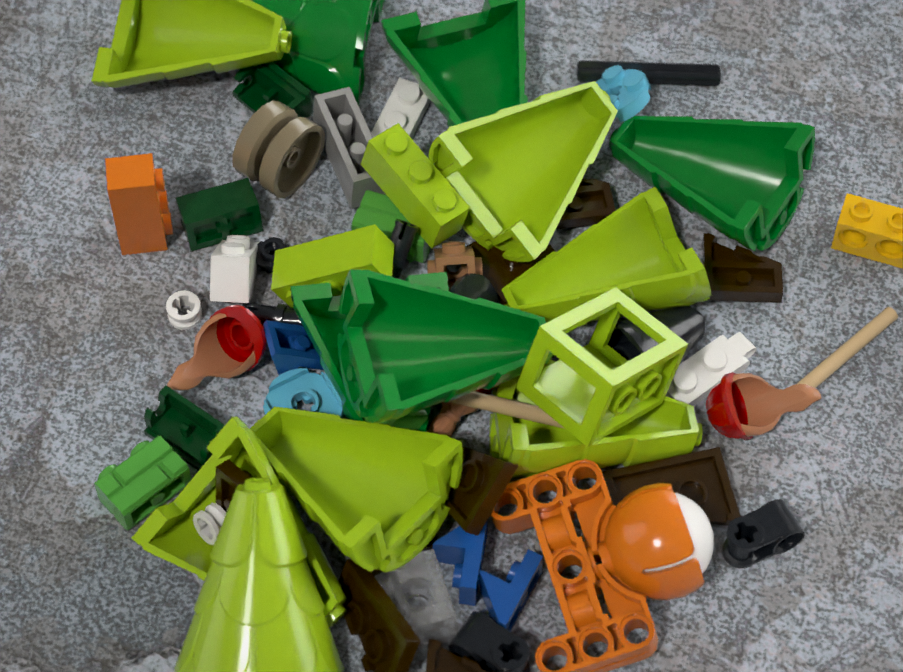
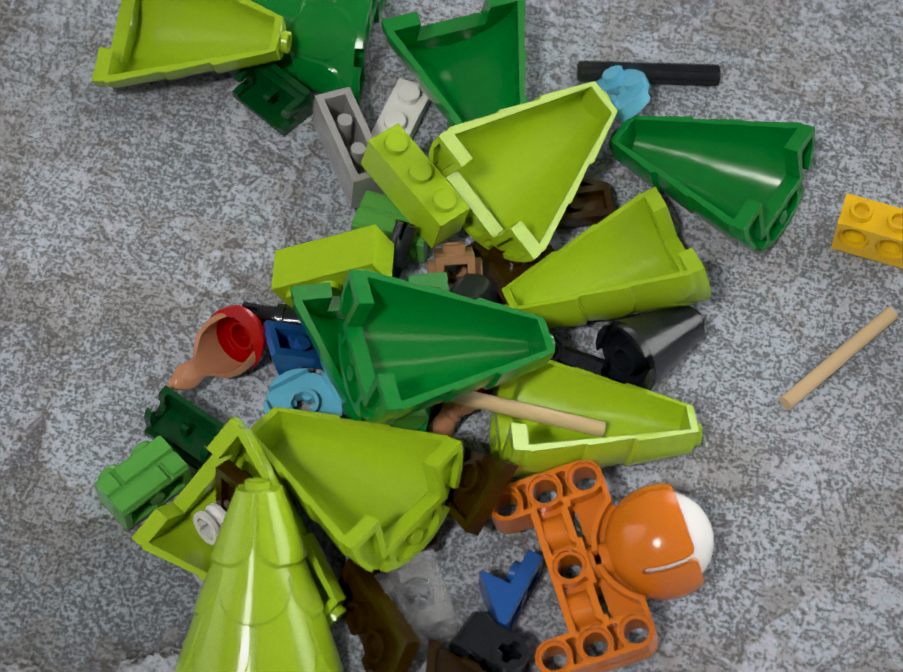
(138, 203): orange brick -> none
(179, 299): white bush -> none
(219, 212): dark green hinge -> none
(233, 270): white slope -> none
(264, 259): black plate -> none
(278, 149): dark tan wheel -> none
(467, 554): blue slope -> none
(593, 386): lime piece -> none
(695, 475): dark brown wing -> none
(706, 367): white hinge -> none
(740, 273): dark brown wing -> none
(750, 406): piece -> none
(761, 535): black piece -> none

